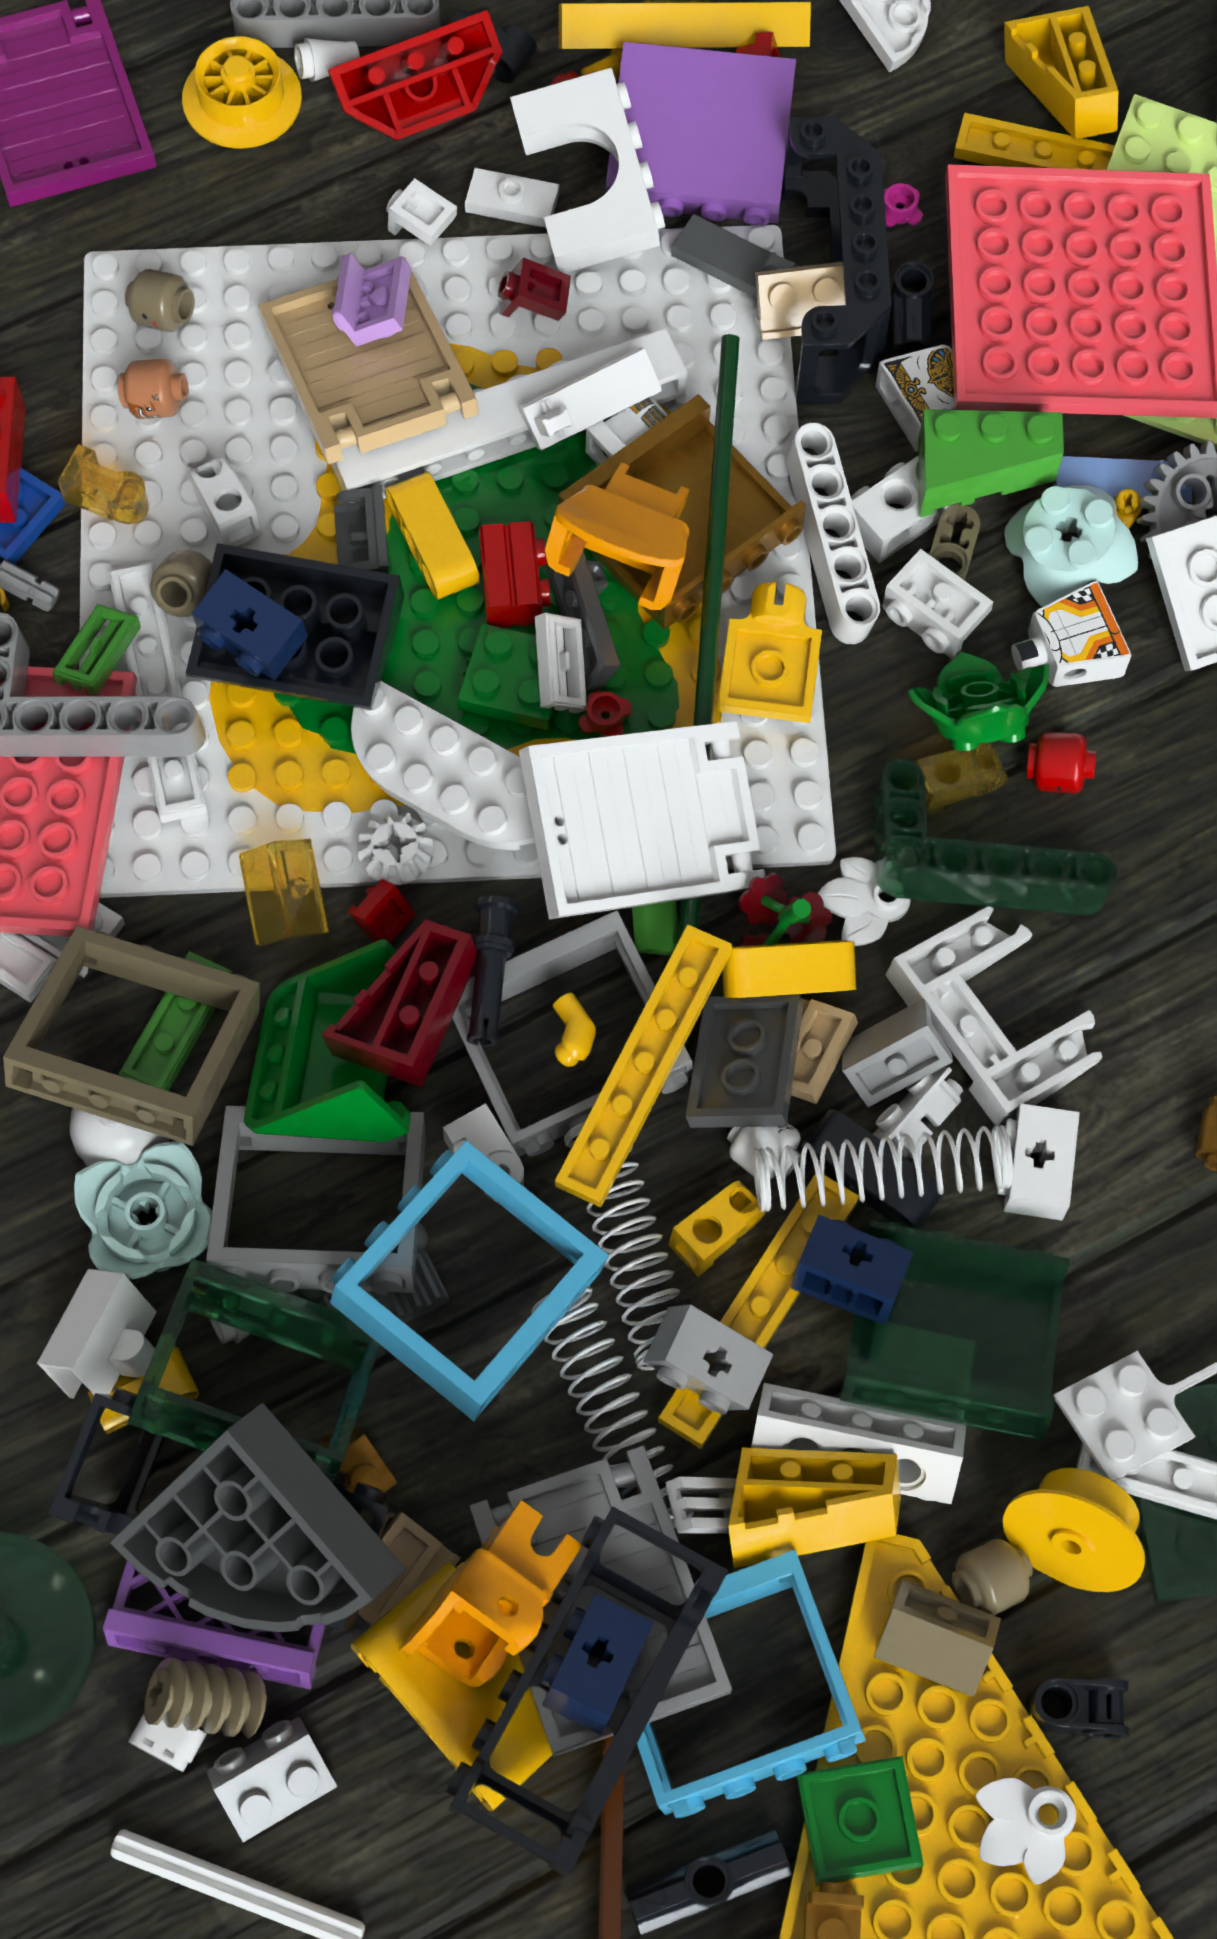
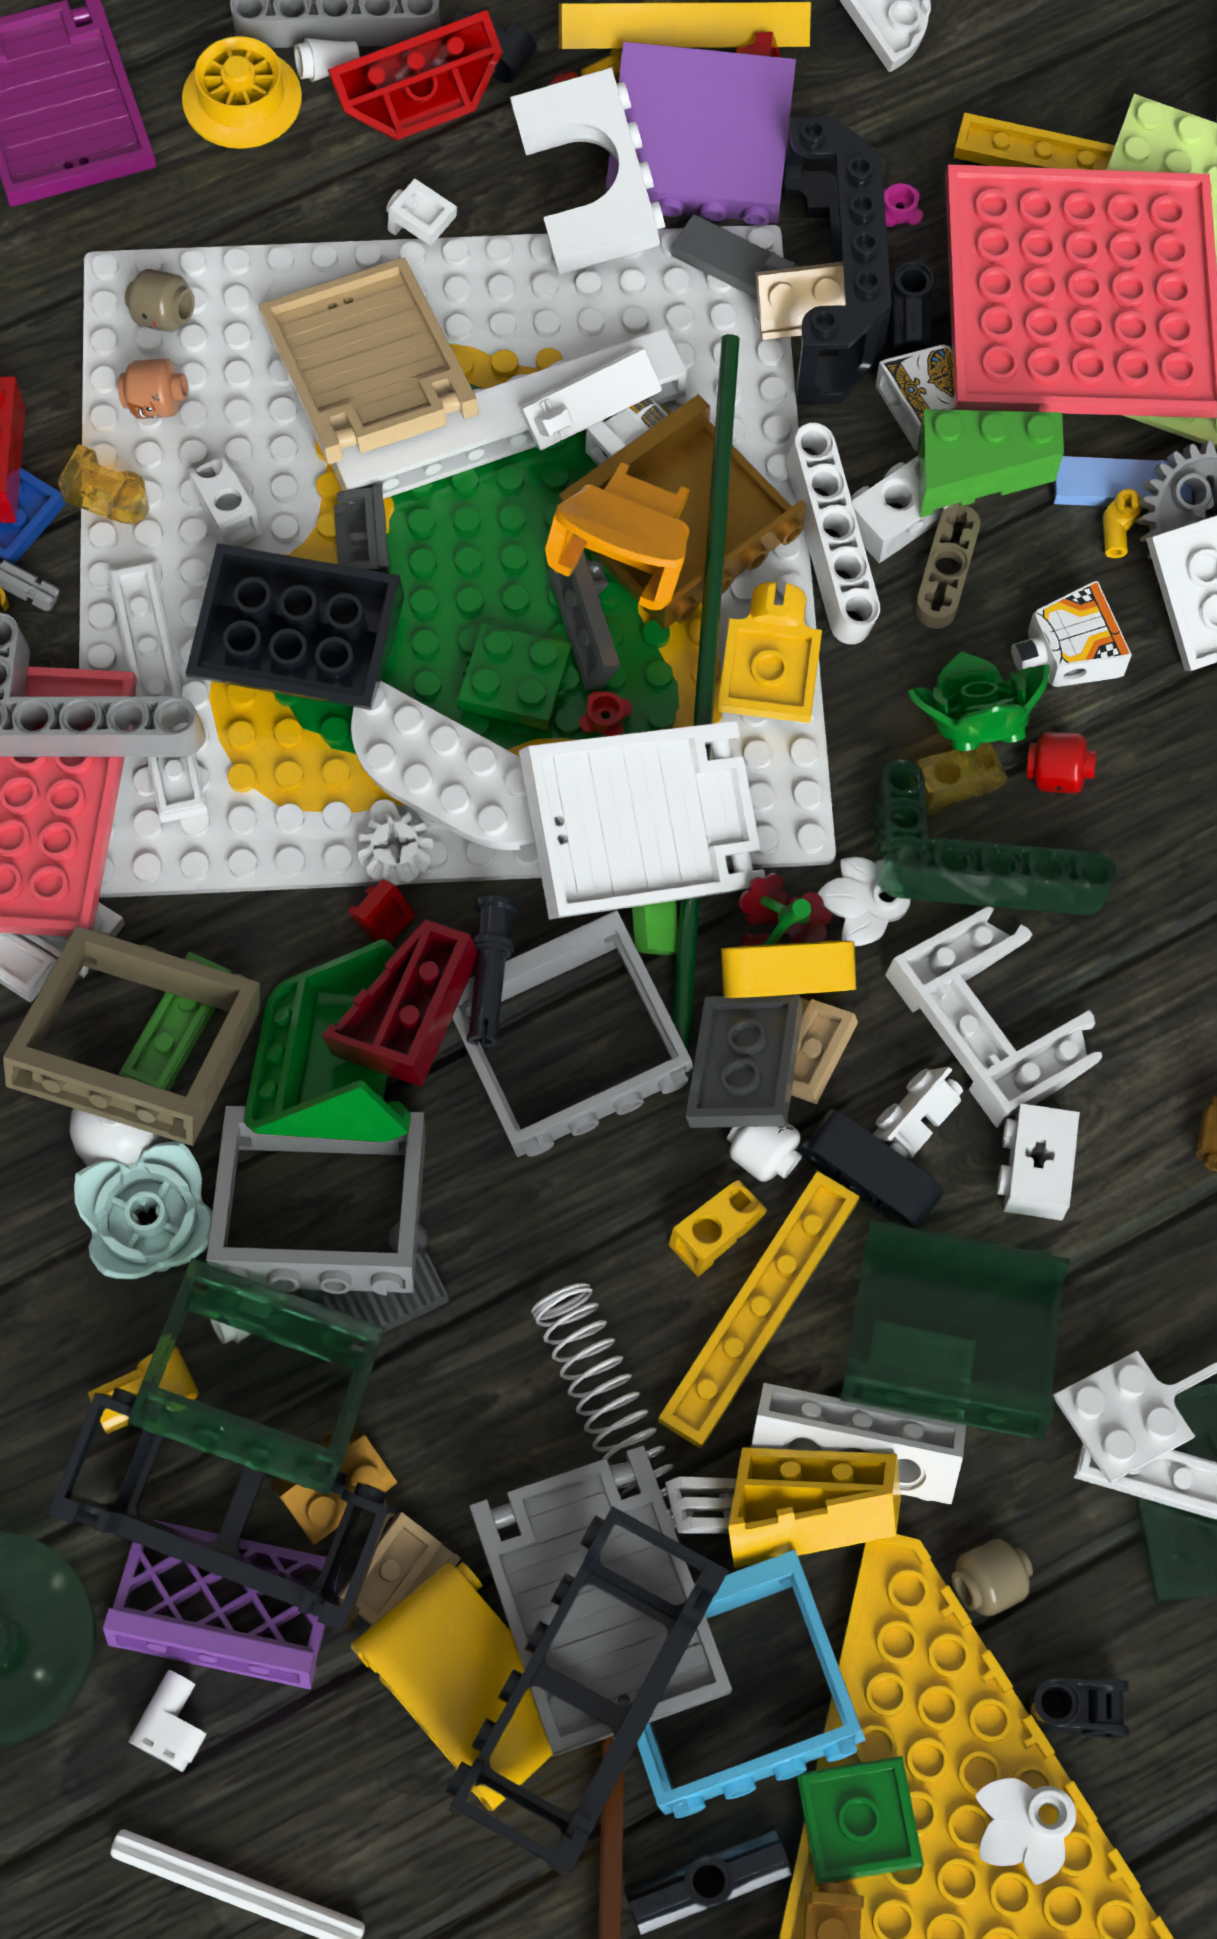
(100, 1335): white piece -> none
(104, 651): bright green tile -> none
(180, 582): dark tan head -> none
(205, 1697): dark tan piece -> none
(237, 604): dark blue brick -> none
(259, 1535): dark grey brick -> none
(270, 1778): bracket -> none
(283, 891): clear yellow panel -> none
(372, 300): lavender bracket -> none
(409, 1347): medium azure window -> none
(432, 535): yellow beam -> none
(486, 1135): white leg -> none
(491, 1601): light orange piece -> none
(511, 197): white plate -> none
(512, 574): red brick -> none
(535, 289): dark red bracket -> none
(555, 662): white tile -> none
(579, 1031): yellow arm -> none
(587, 1692): dark blue brick -> none
(643, 1066): yellow plate -> none
(654, 1319): white piece -> none
(708, 1359): light grey brick -> none
(851, 1269): dark blue brick -> none
(894, 1054): light grey panel -> none
(935, 604): white bracket -> none
(938, 1638): dark tan panel -> none
(998, 1140): white piece -> none
(1059, 567): light aqua brick -> none
(1065, 69): yellow wedge -> none
(1078, 1530): yellow piece -> none

